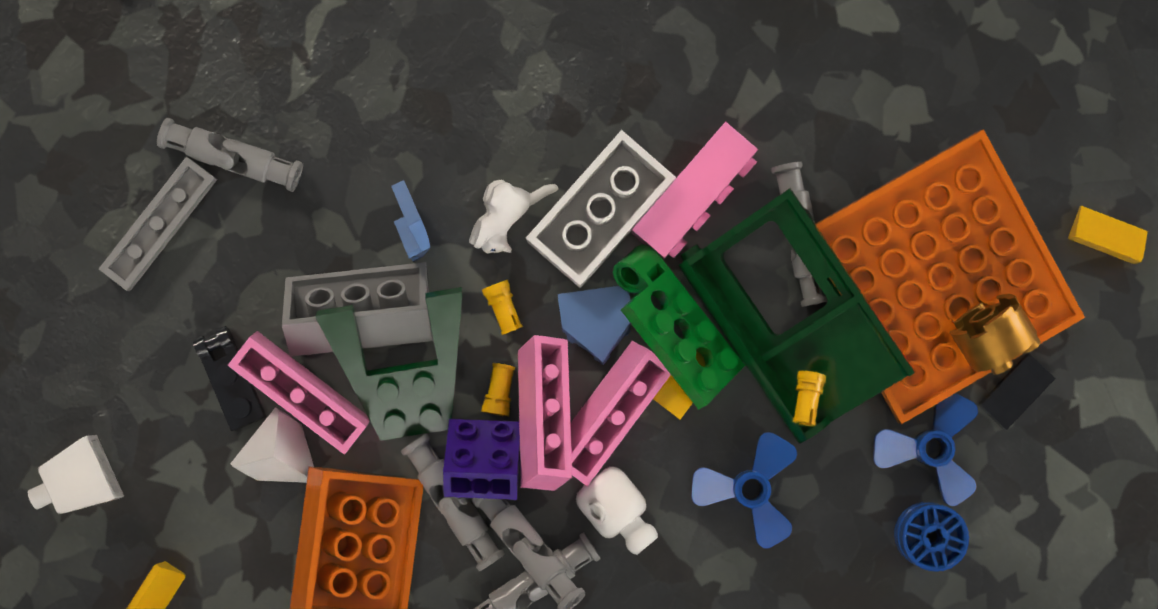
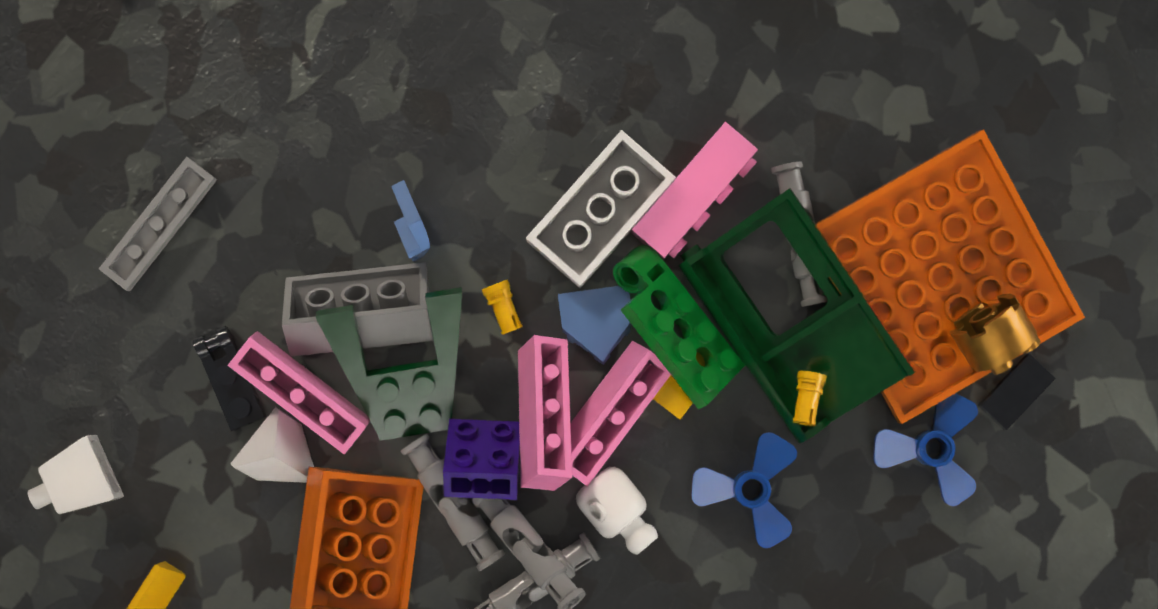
(225, 153): light grey piece -> none
(497, 399): yellow pin -> none
(504, 207): white animal -> none
(937, 554): blue wheel -> none
(1109, 235): yellow slope -> none

